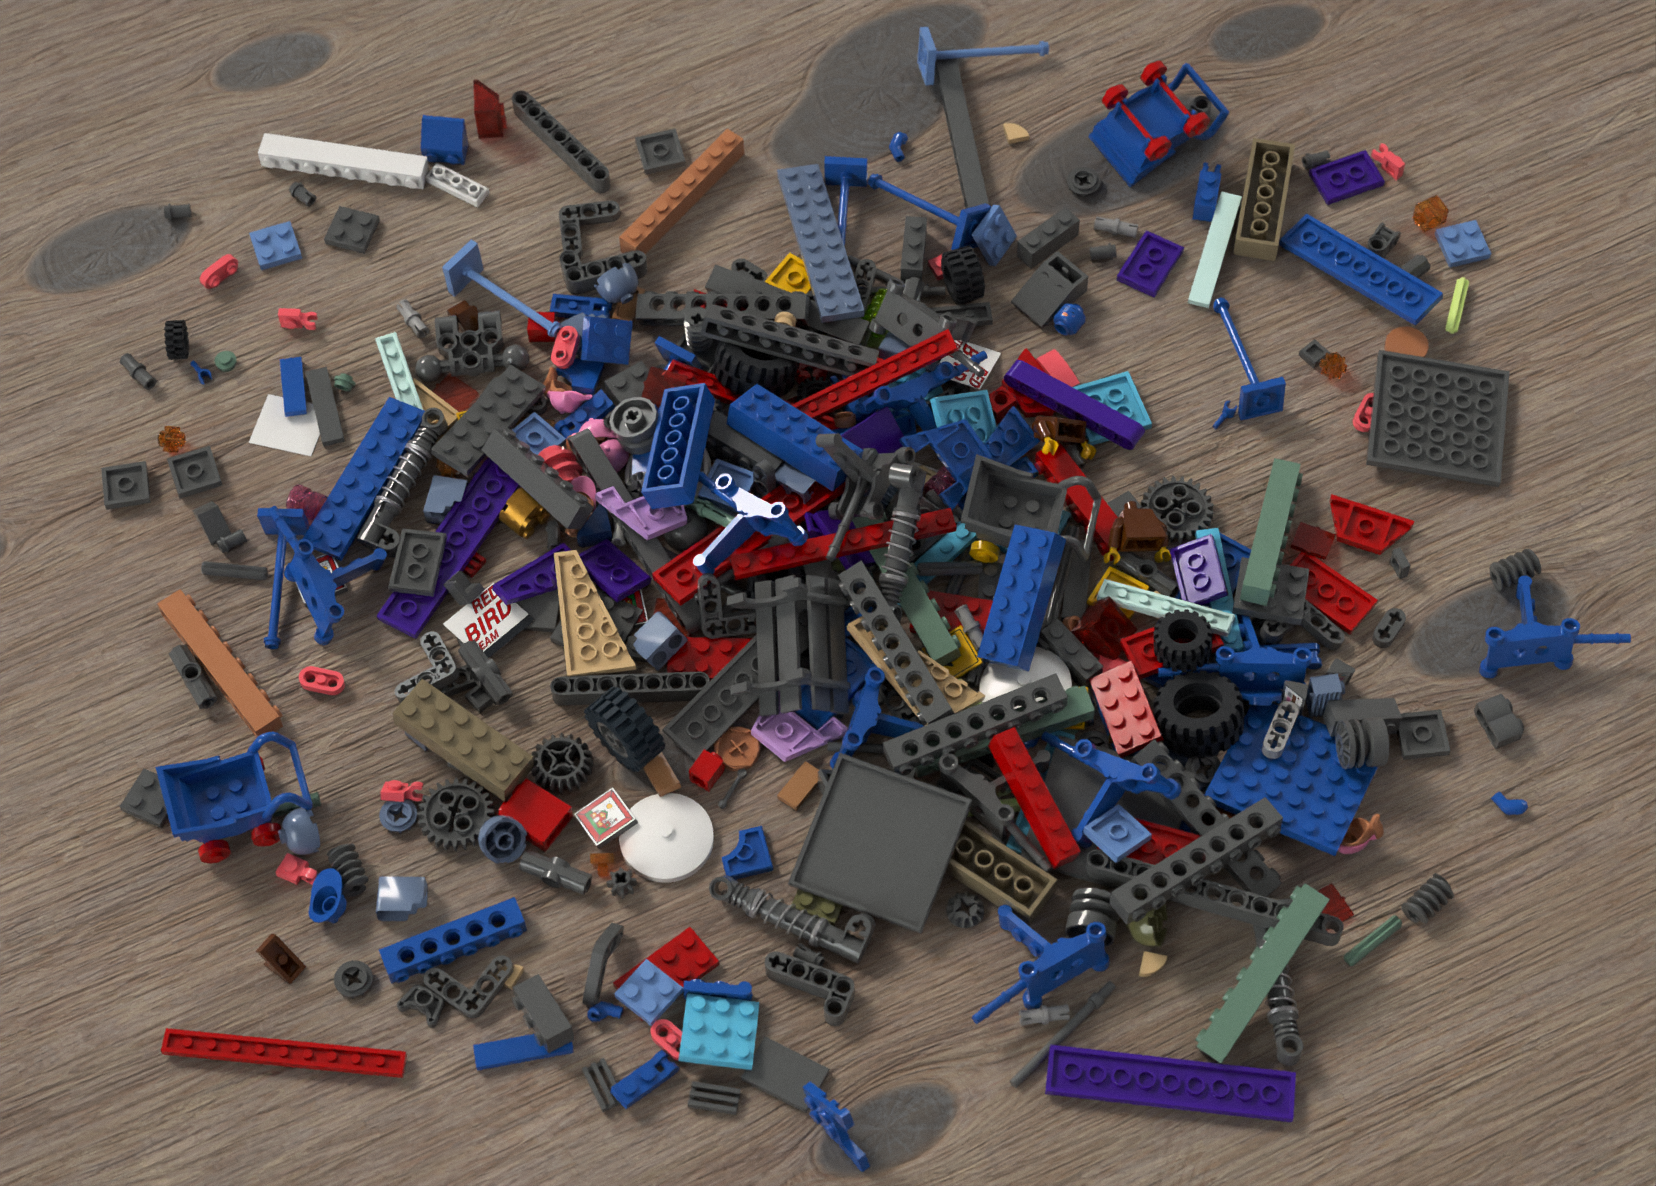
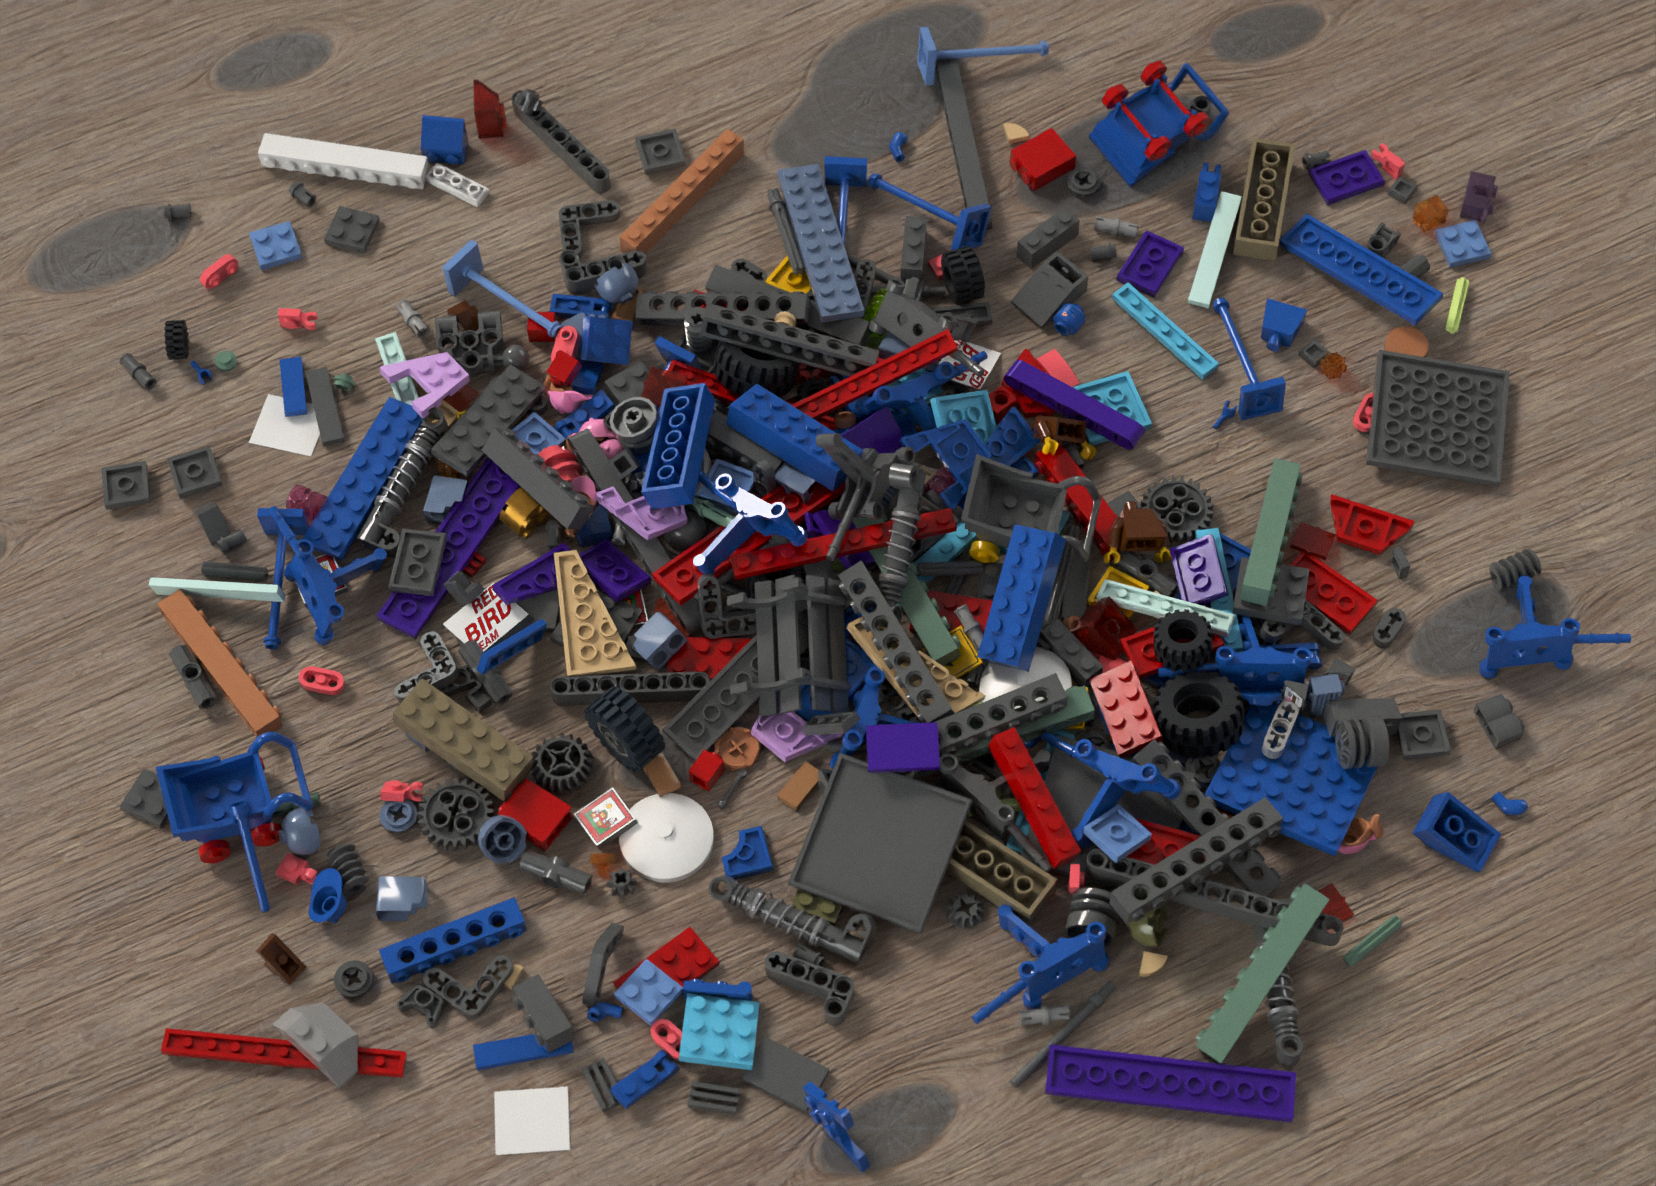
(171, 439): clear orange gear -> none
(218, 589): none -> light aqua tile
(240, 813): none -> blue piece
(322, 1039): none -> light grey wedge
(434, 373): none -> lavender wing
(511, 646): none -> blue tile
(528, 101): none -> dark grey gear
(531, 1120): none -> white sticker
(563, 369): none -> red brick
(624, 463): none -> dark grey brick
(777, 207): none -> dark grey axle
(830, 723): none -> dark grey tile
(902, 747): none -> dark purple tile
(994, 235): medium blue plate -> none
(1042, 159): none -> red brick
(1076, 879): none -> coral plate
(1165, 331): none -> medium azure plate
(1281, 324): none -> blue torso
(1402, 190): none -> dark grey tile
(1427, 899): dark grey piece -> none
(1456, 831): none -> blue slope
(1478, 196): none -> clear purple brick

